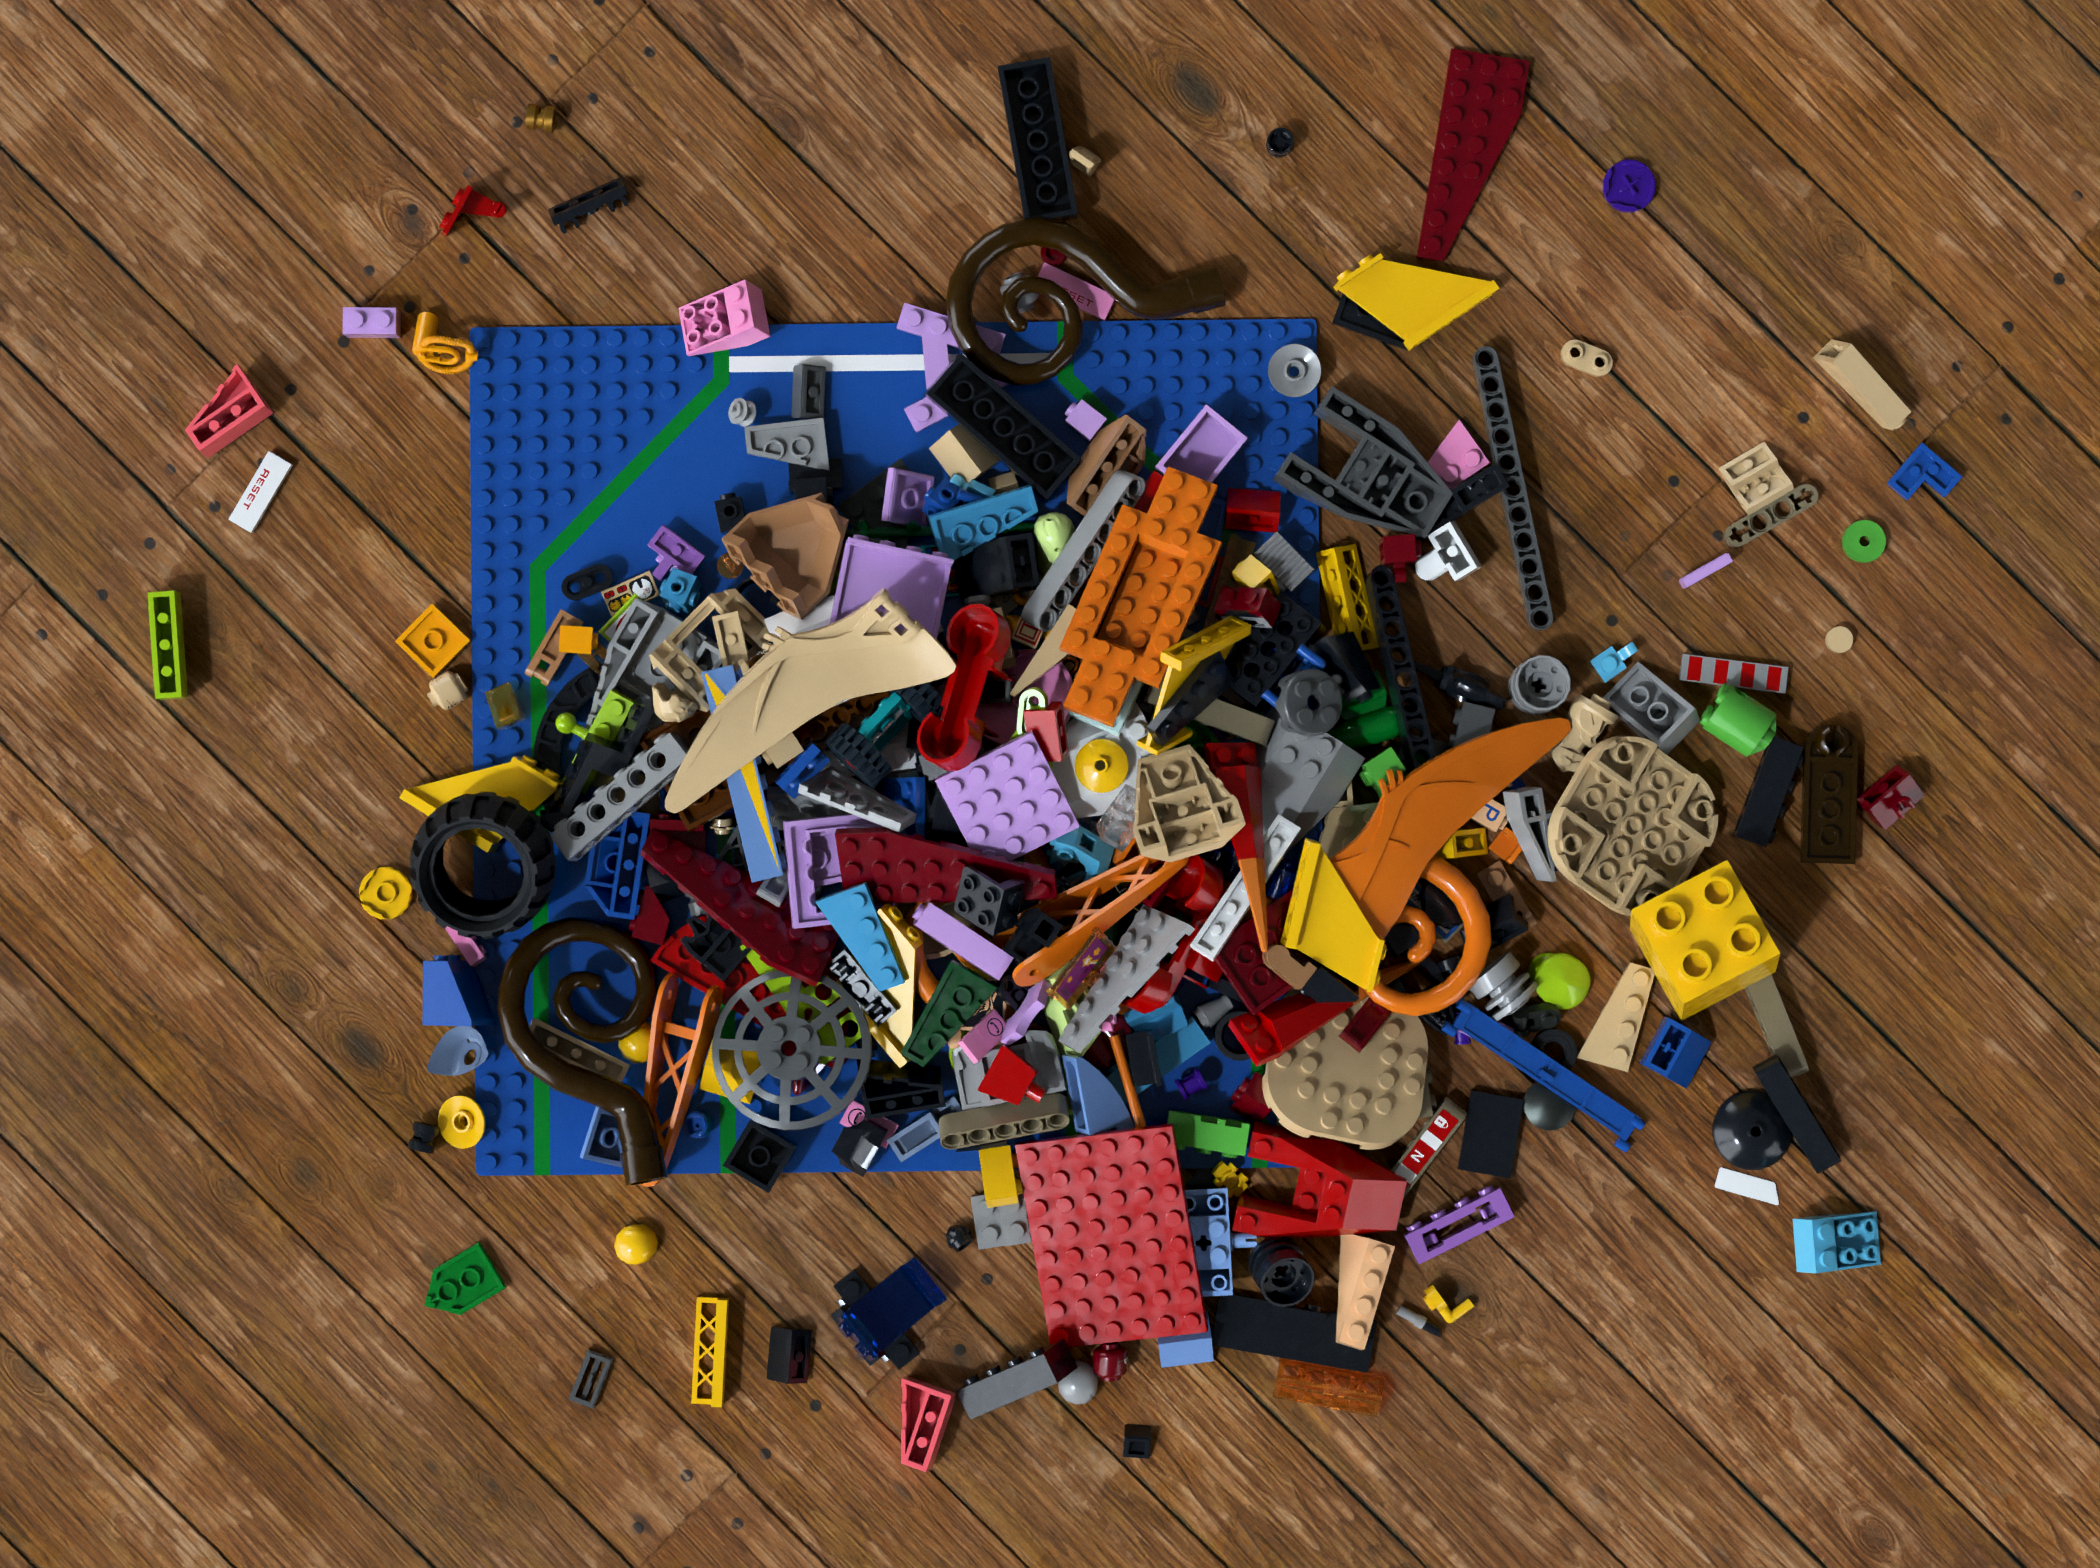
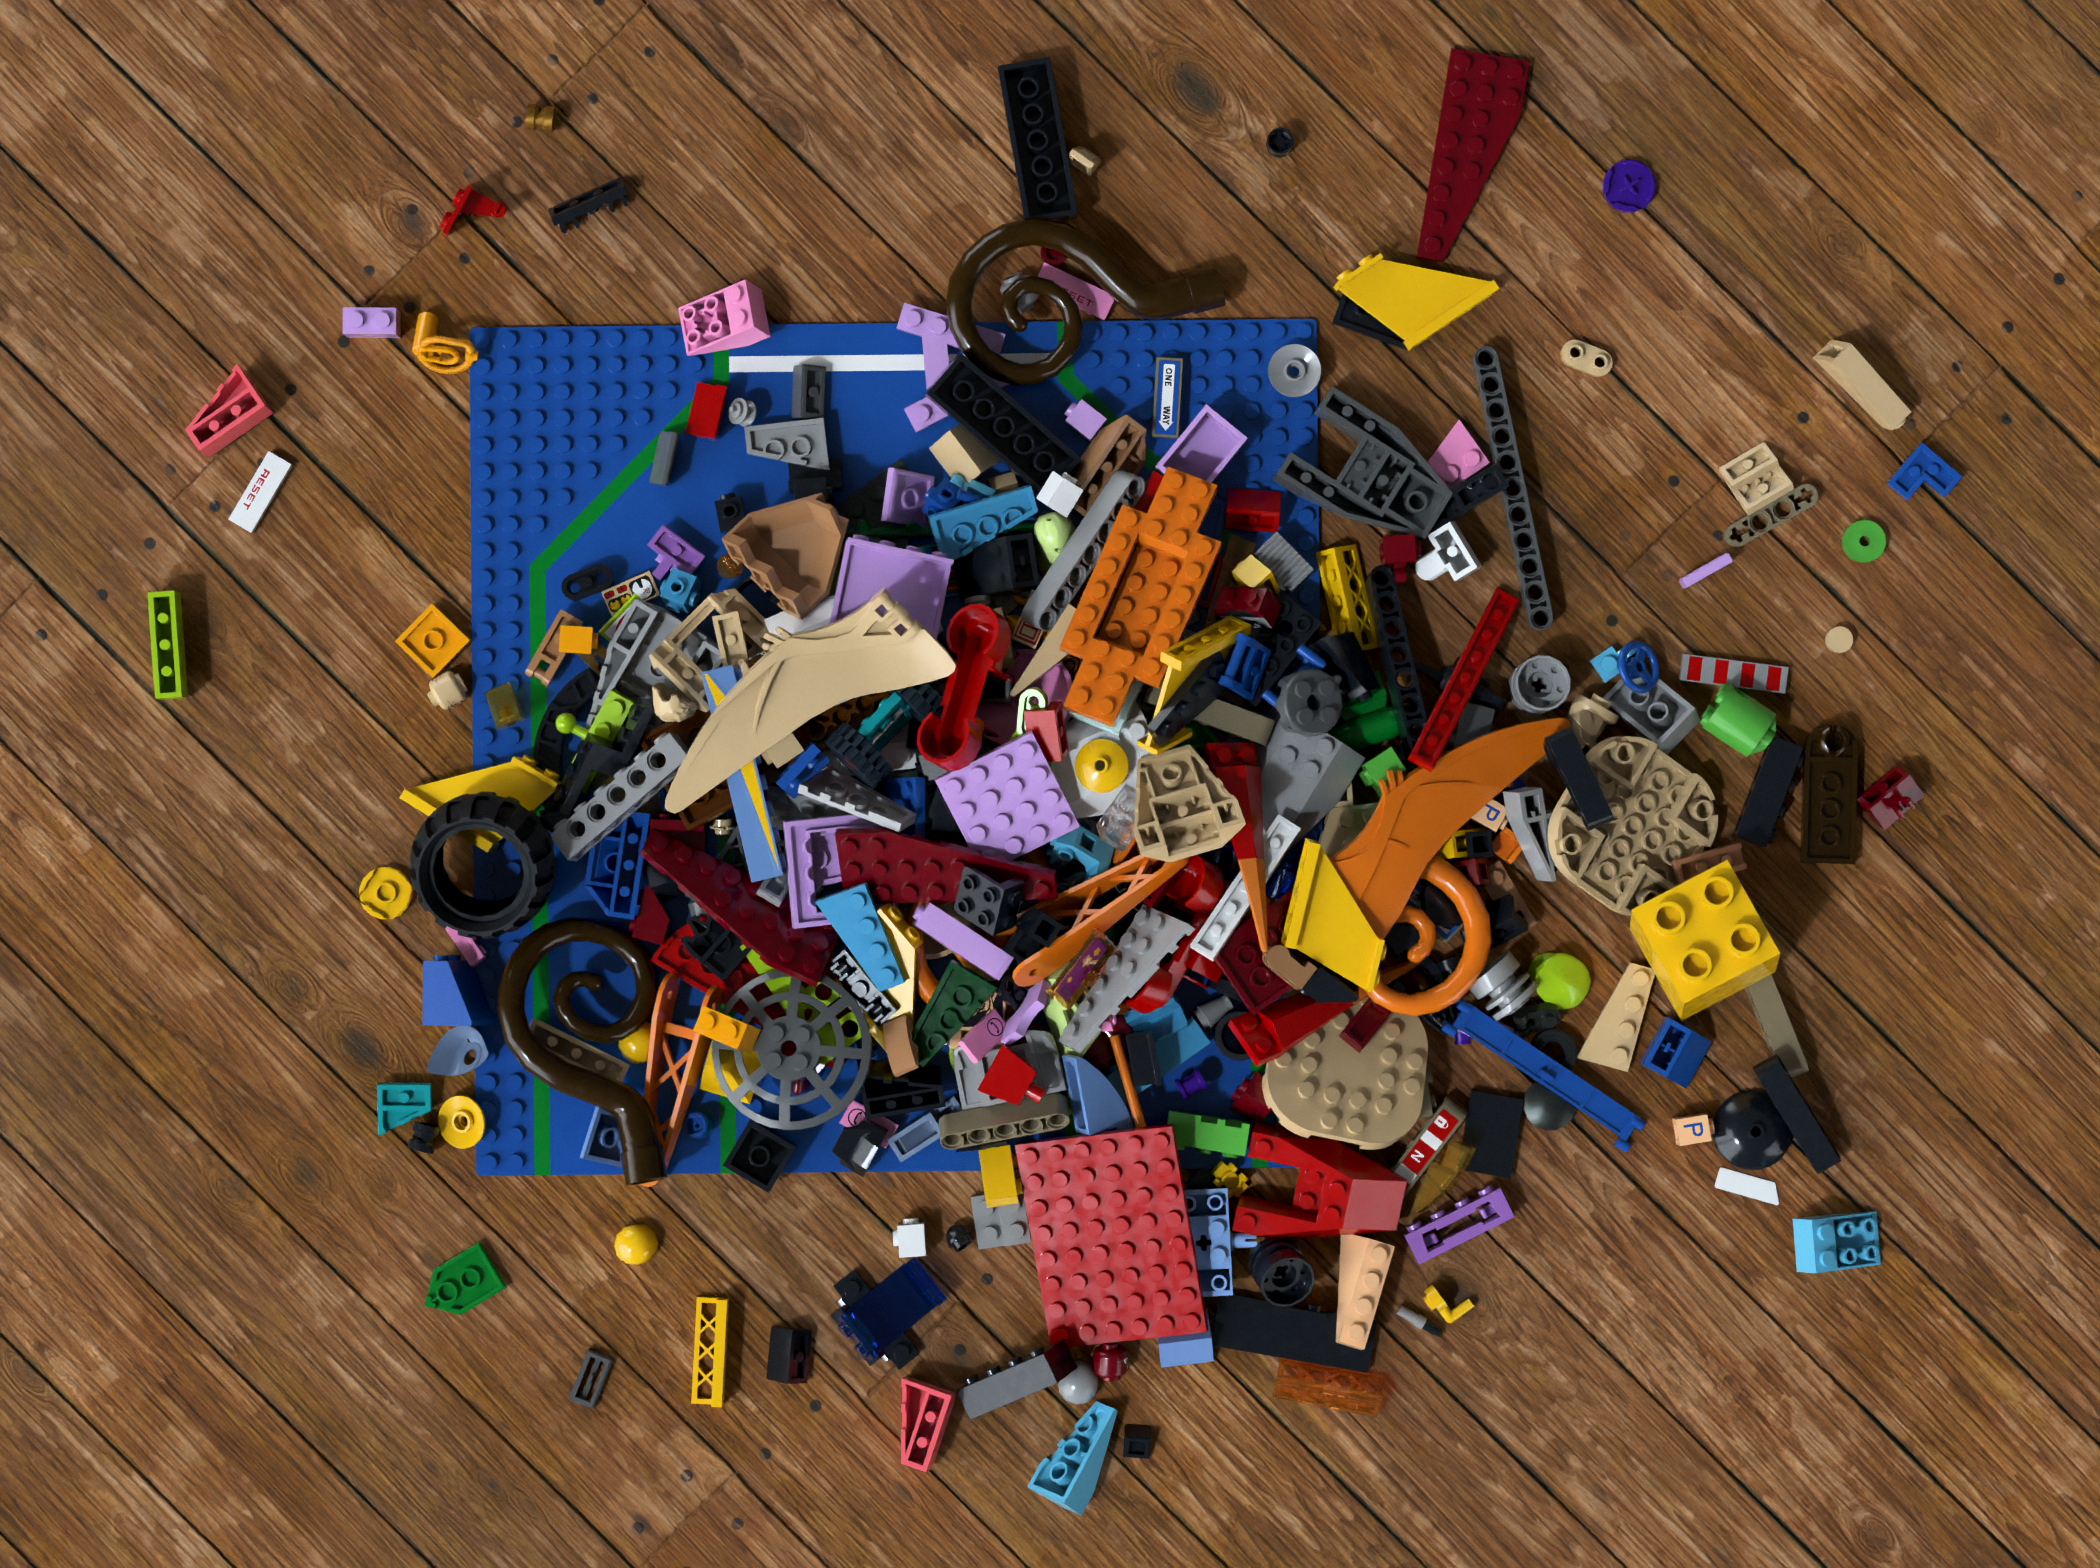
(401, 1102): none -> teal wing
(664, 458): none -> dark grey slope
(707, 411): none -> red panel
(726, 1030): none -> light orange brick
(899, 1045): none -> medium nougat slope
(910, 1238): none -> white brick
(1060, 493): none -> white brick
(1074, 1467): none -> medium azure wedge
(1167, 398): none -> tile
(1251, 667): none -> blue plate
(1443, 1175): none -> clear yellow slope
(1463, 679): none -> red tile
(1475, 871): none -> dark red panel
(1479, 844): none -> black slope
(1565, 753): none -> black beam
(1636, 668): none -> blue piece
(1693, 1129): none -> light nougat brick
(1695, 864): none -> nougat hinge

